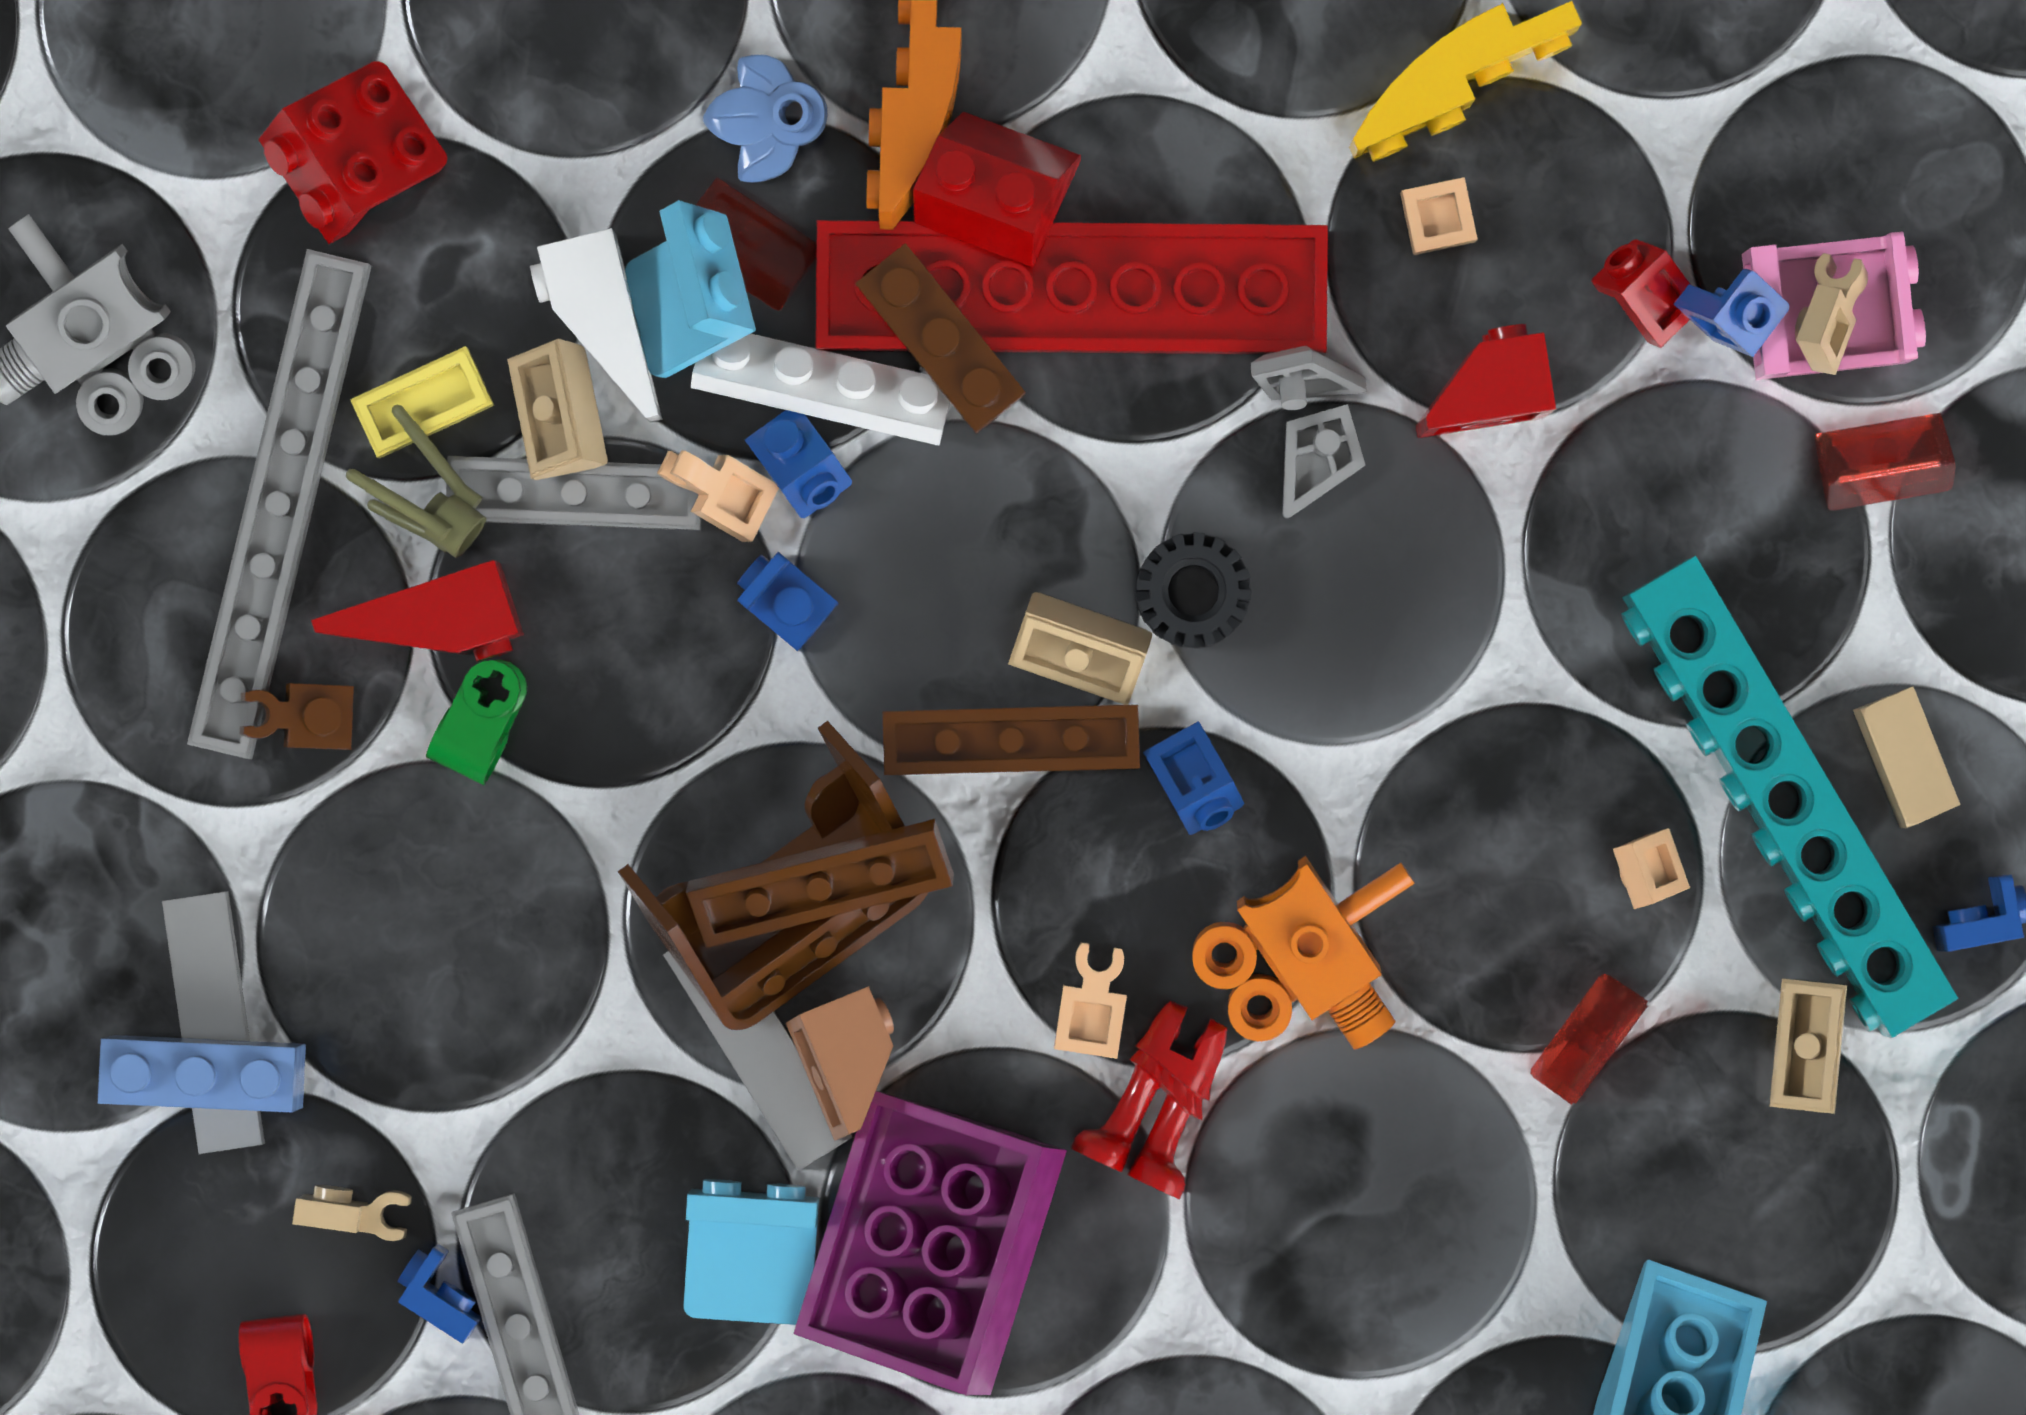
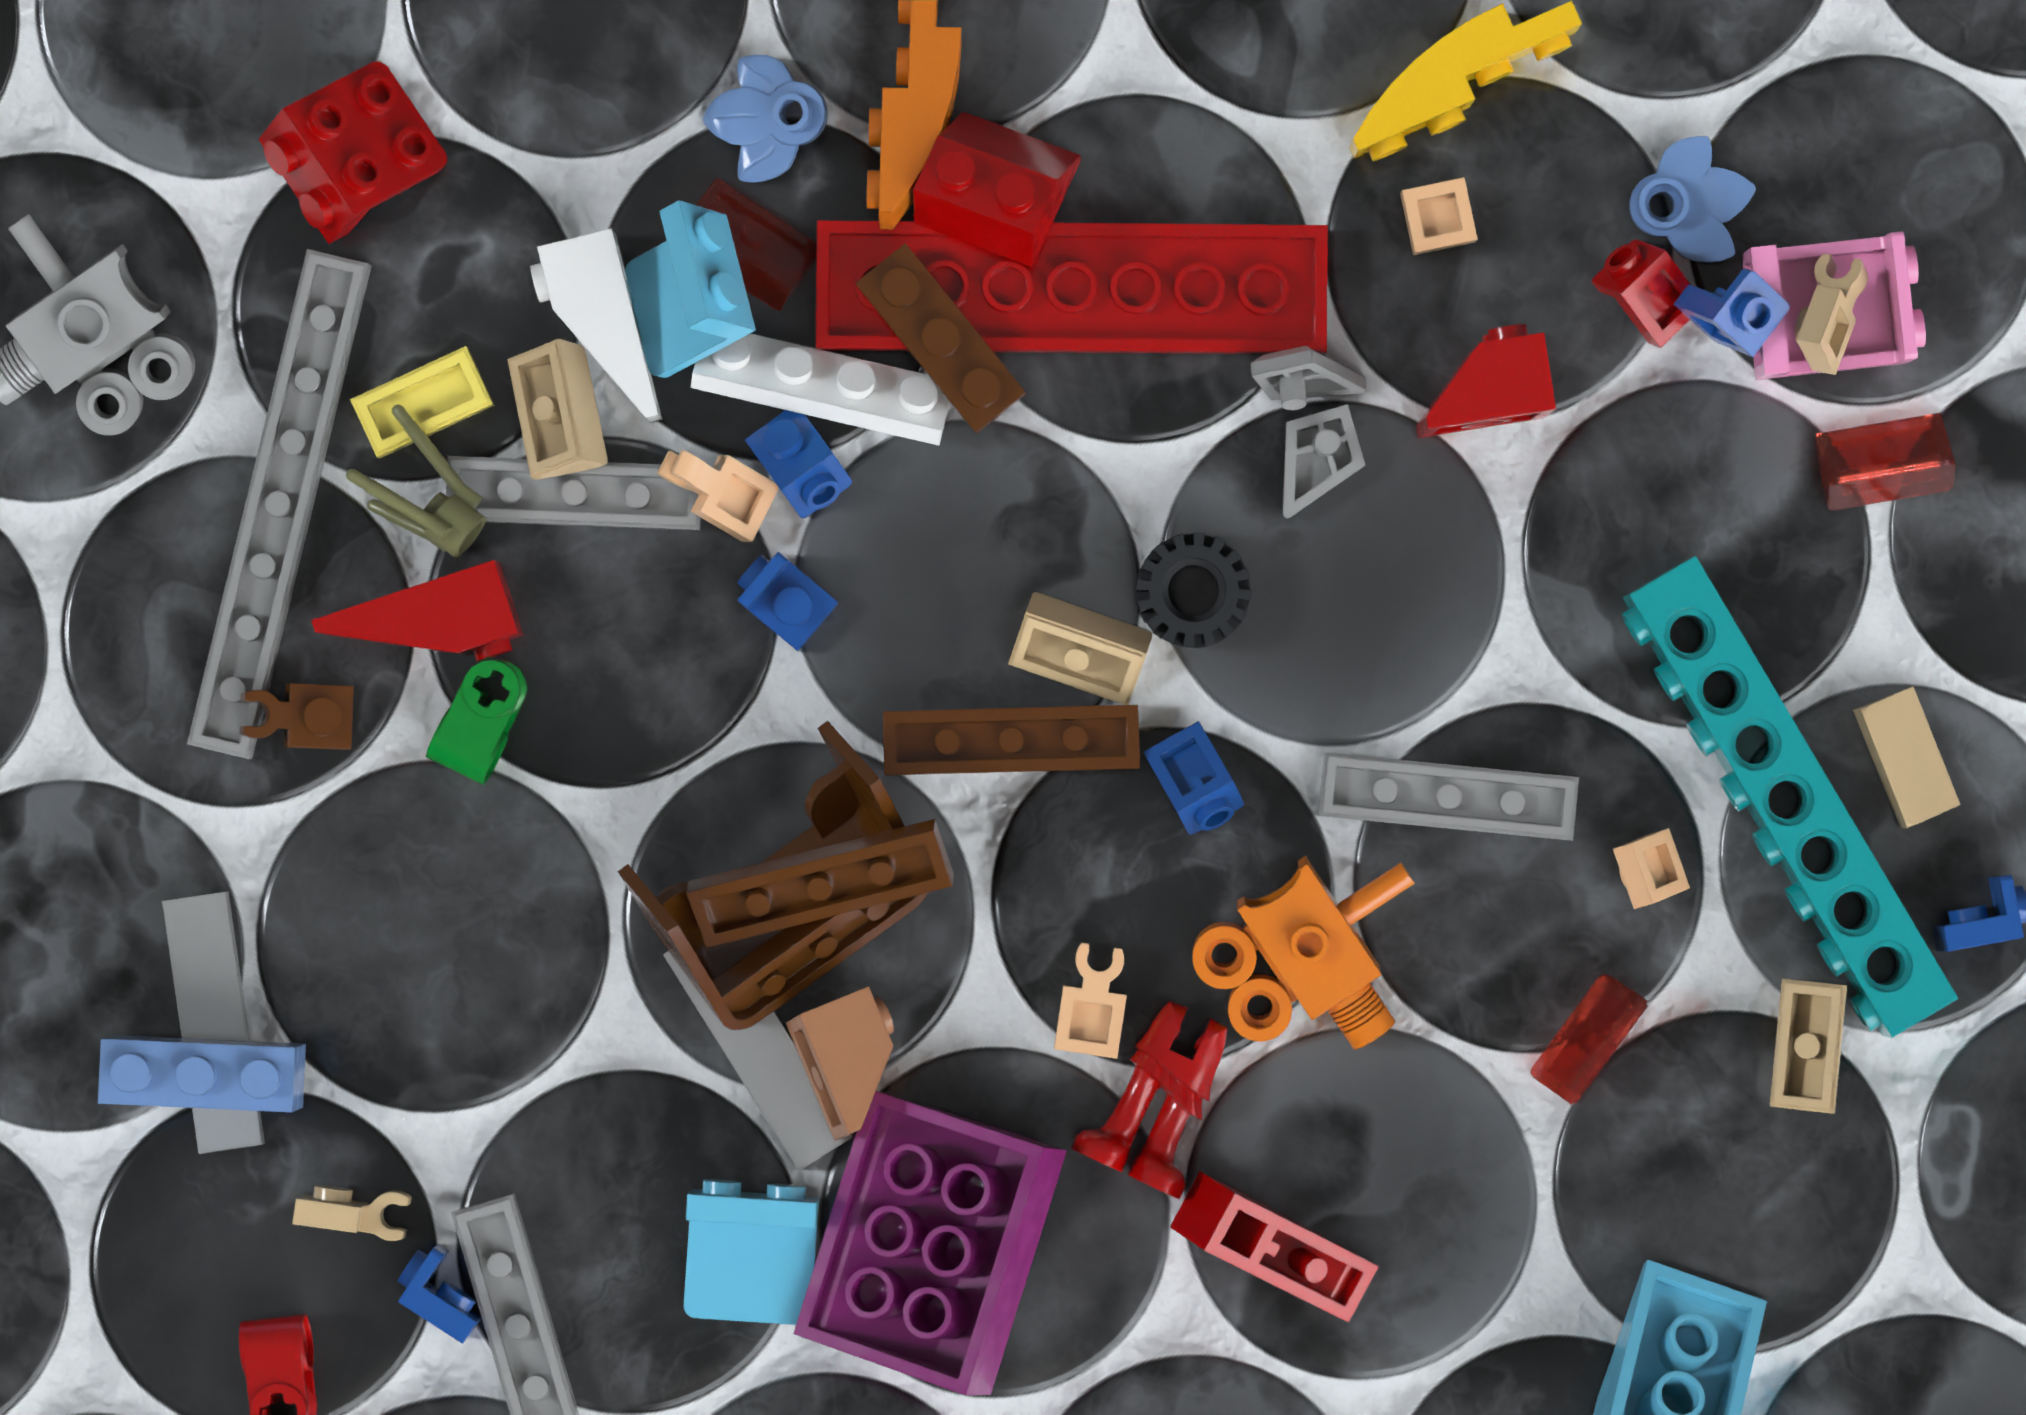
(1273, 1247): none -> red slope
(1448, 796): none -> light grey tile
(1699, 198): none -> medium blue plate

